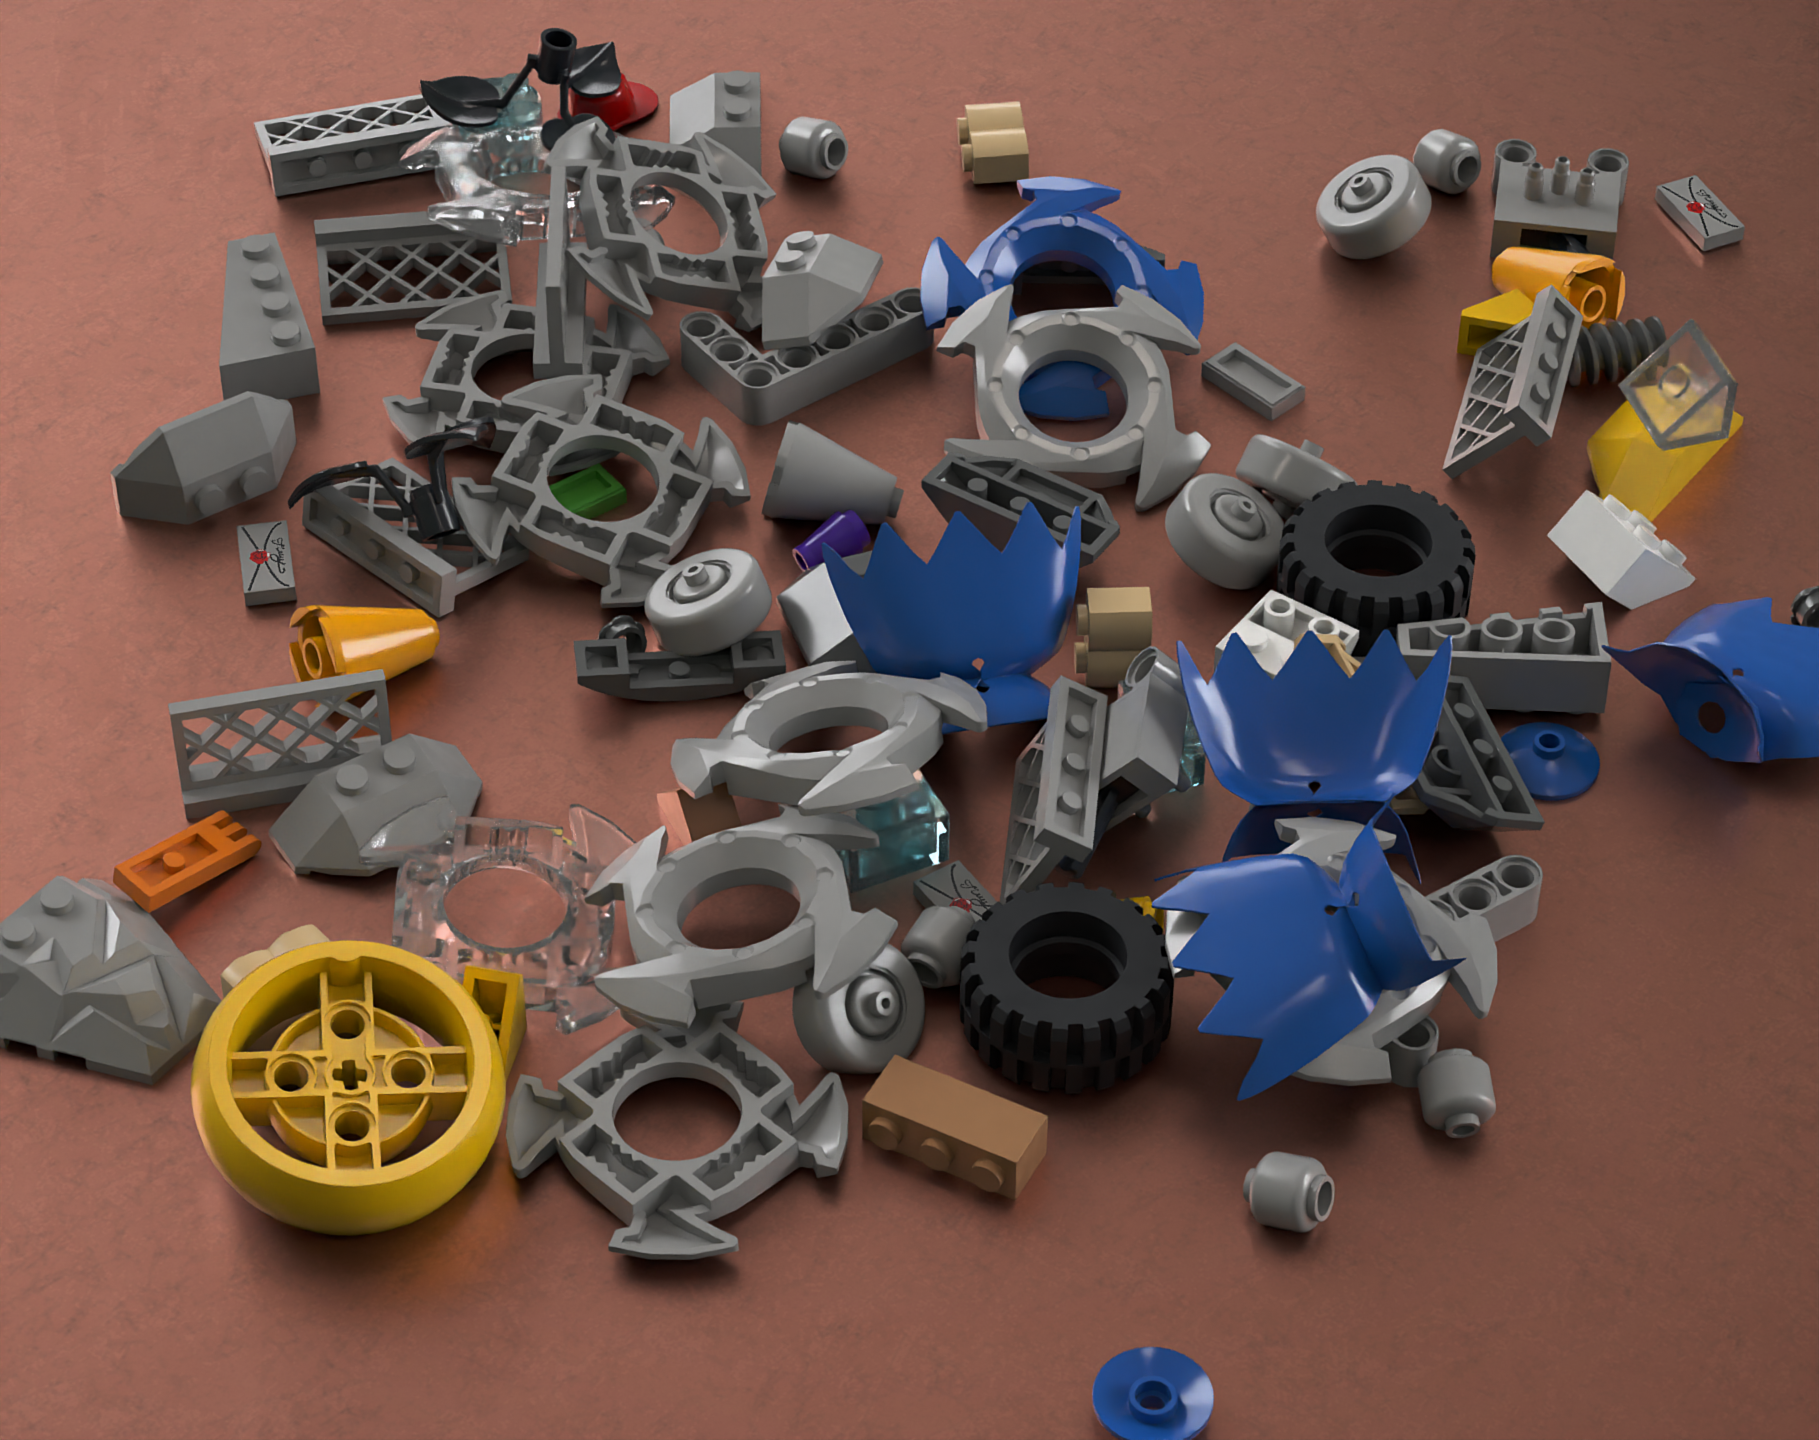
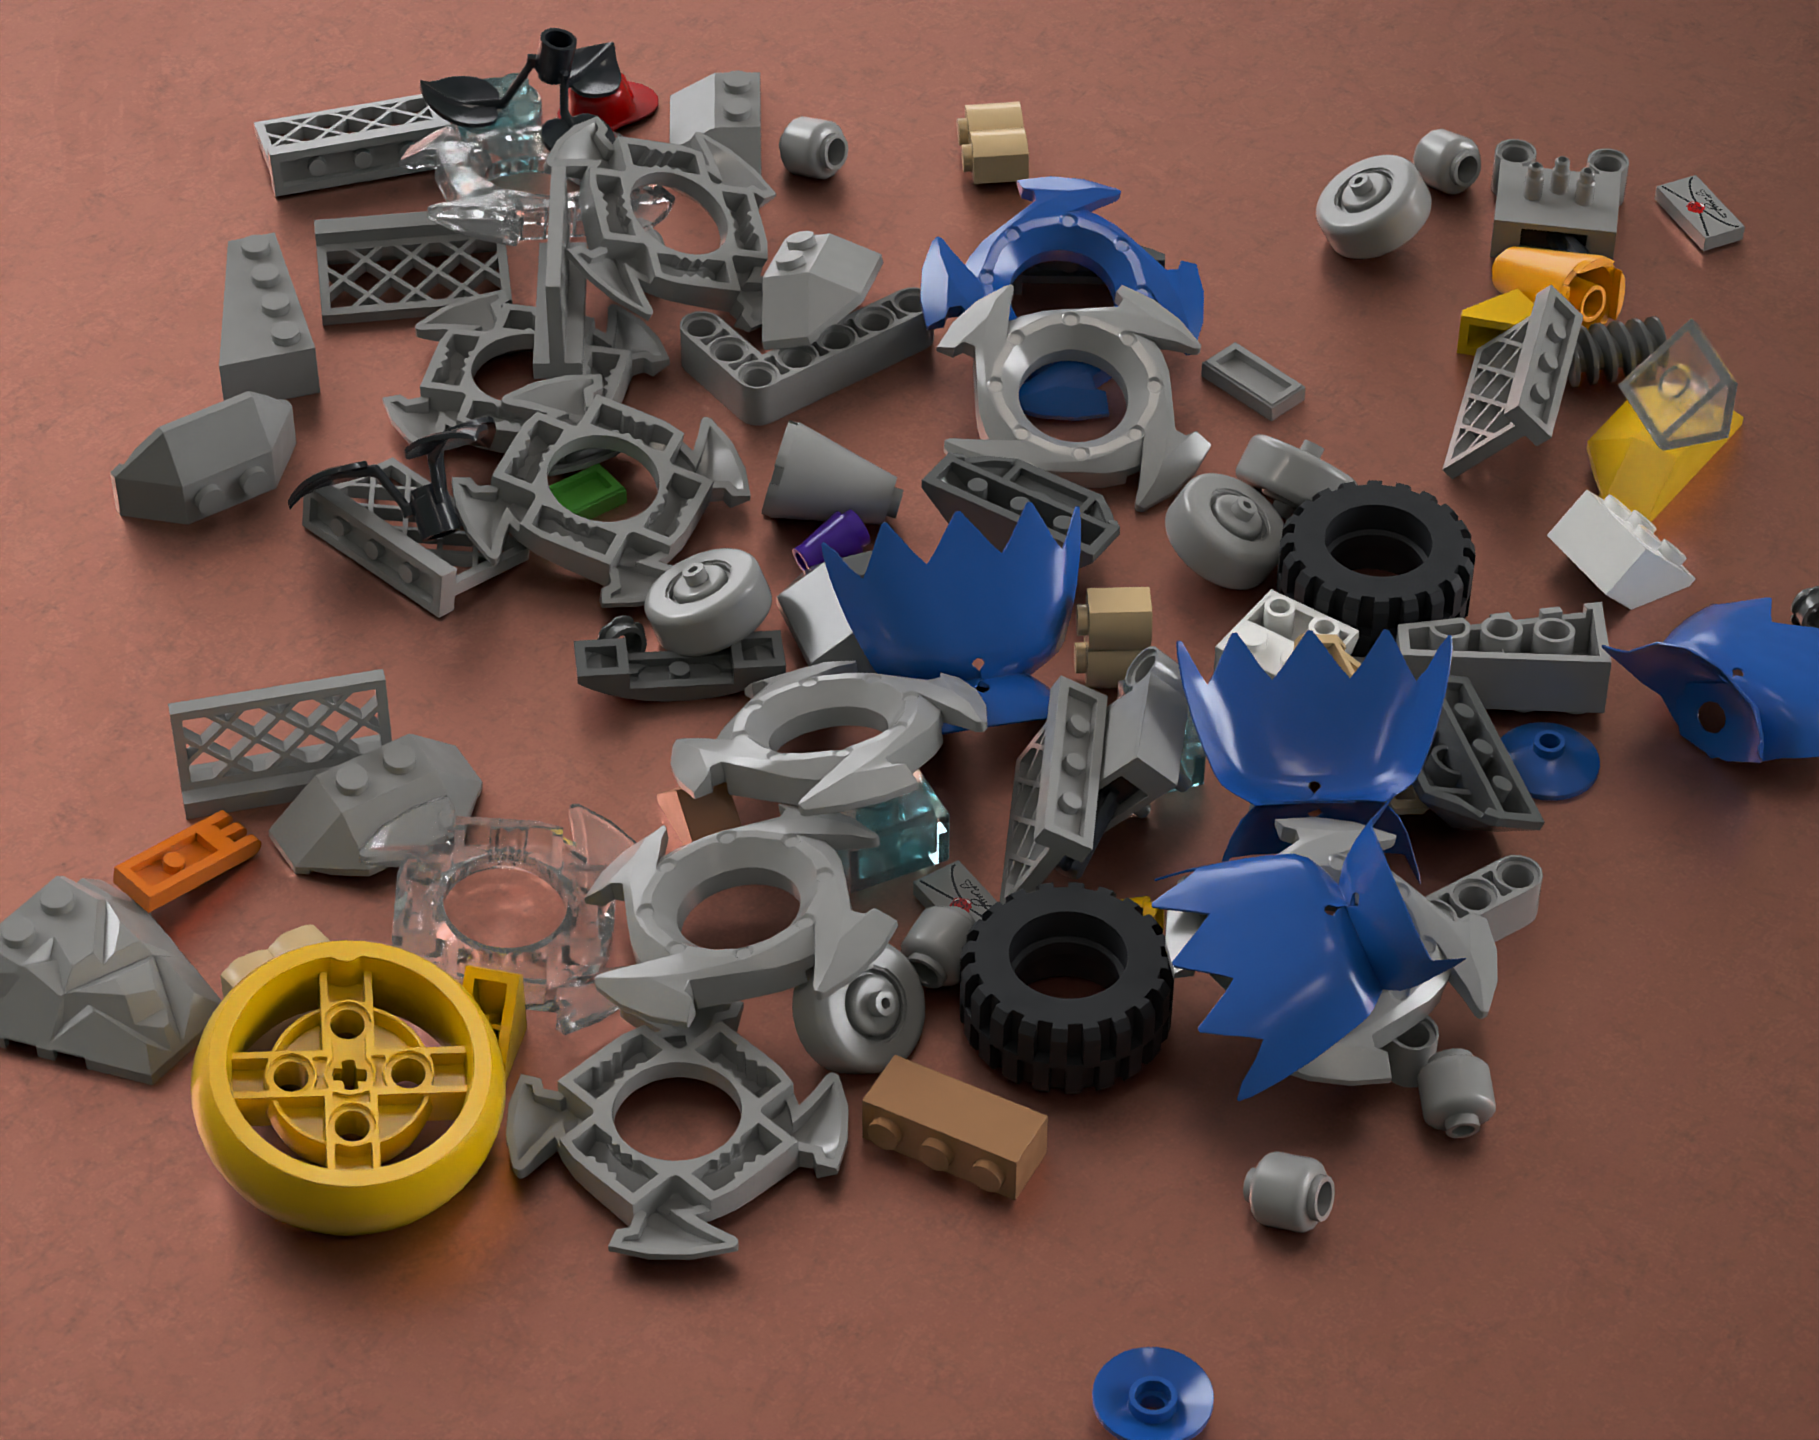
(266, 563): light grey tile -> none
(359, 640): light orange cone -> none

